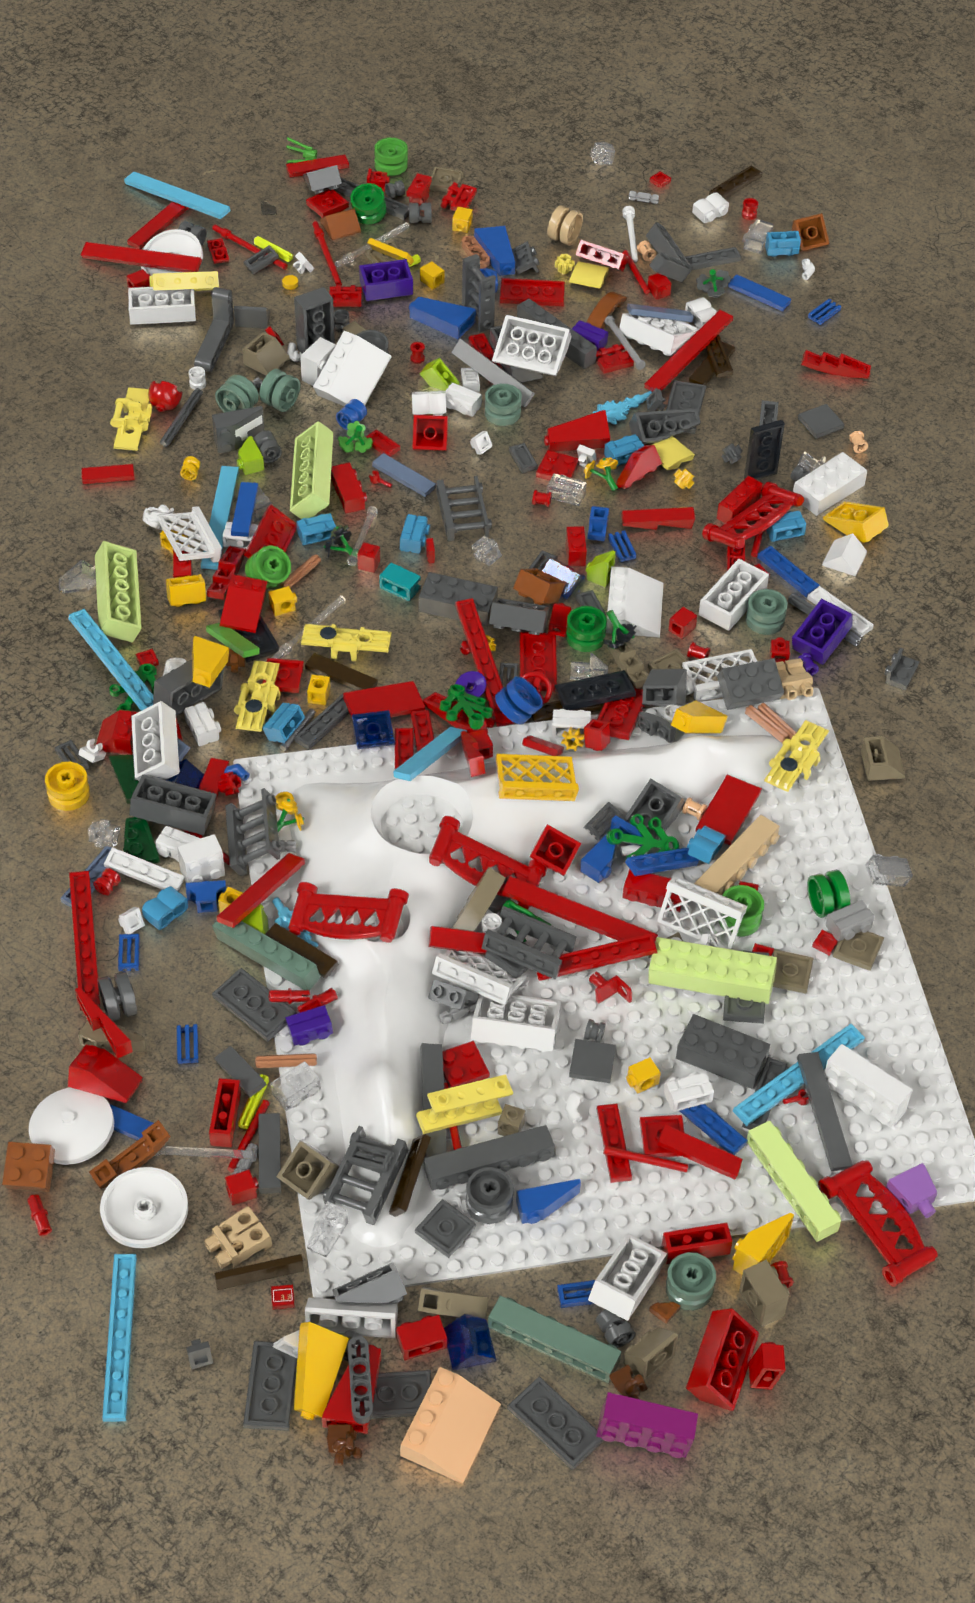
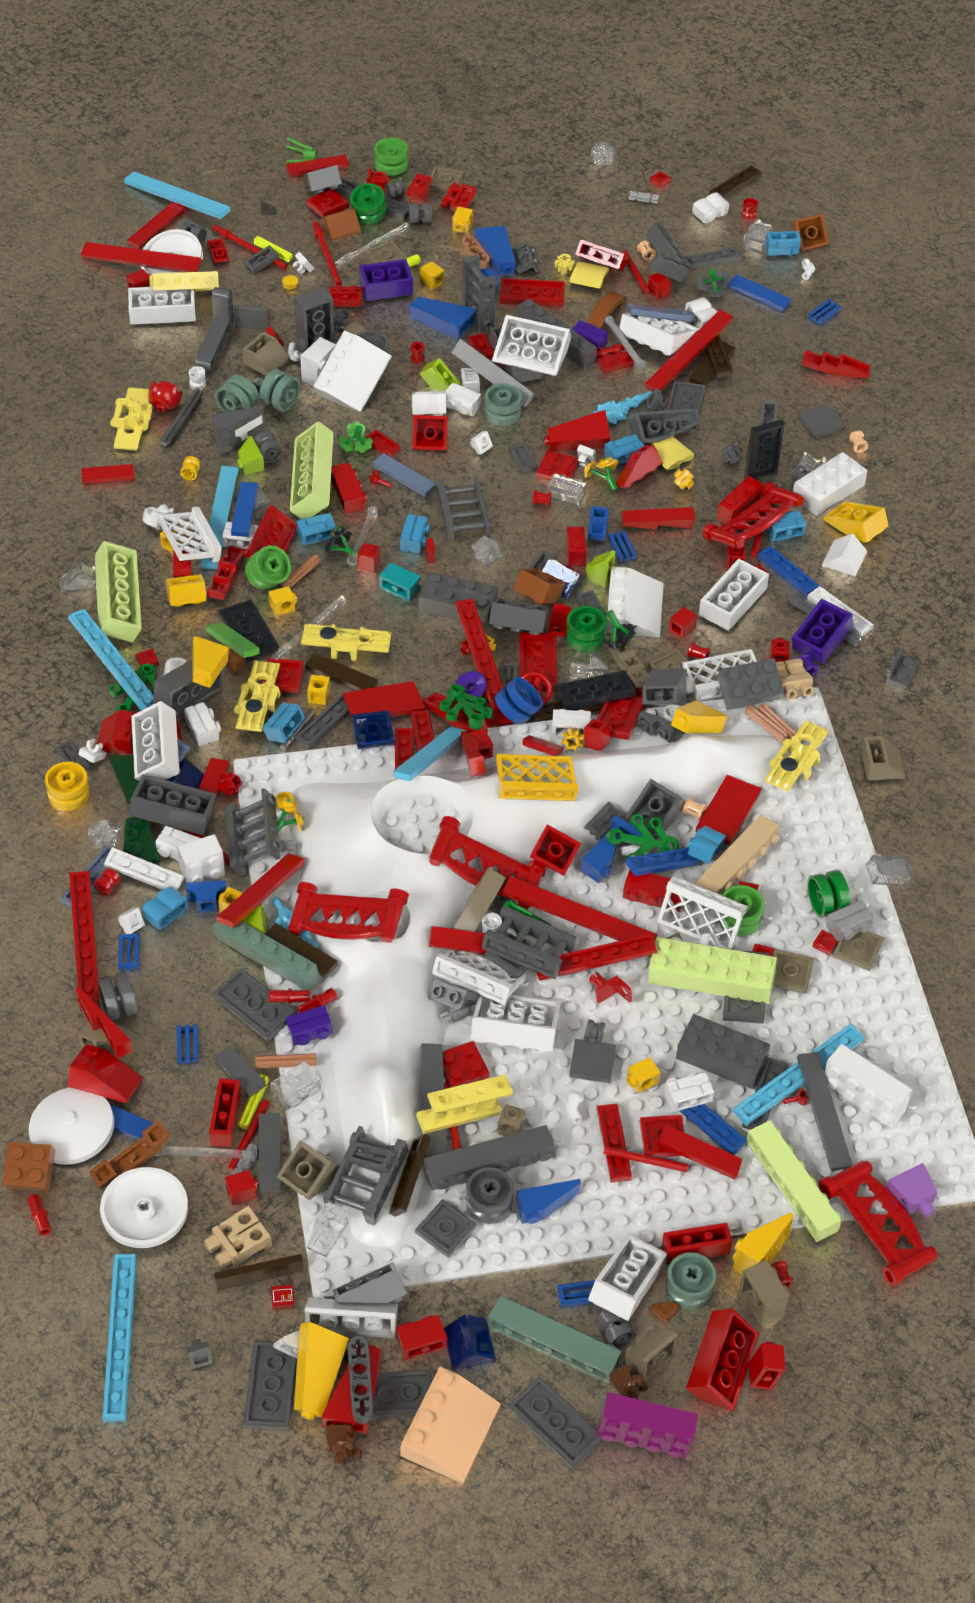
(238, 770): blue arm -> none
(243, 603): red slope -> none
(352, 412): blue wheel -> none
(389, 250): yellow tile -> none
(452, 1303): dark tan slope -> none
(565, 225): tan wheel -> none
(629, 214): white piece -> none
(766, 611): sand green wheel -> none

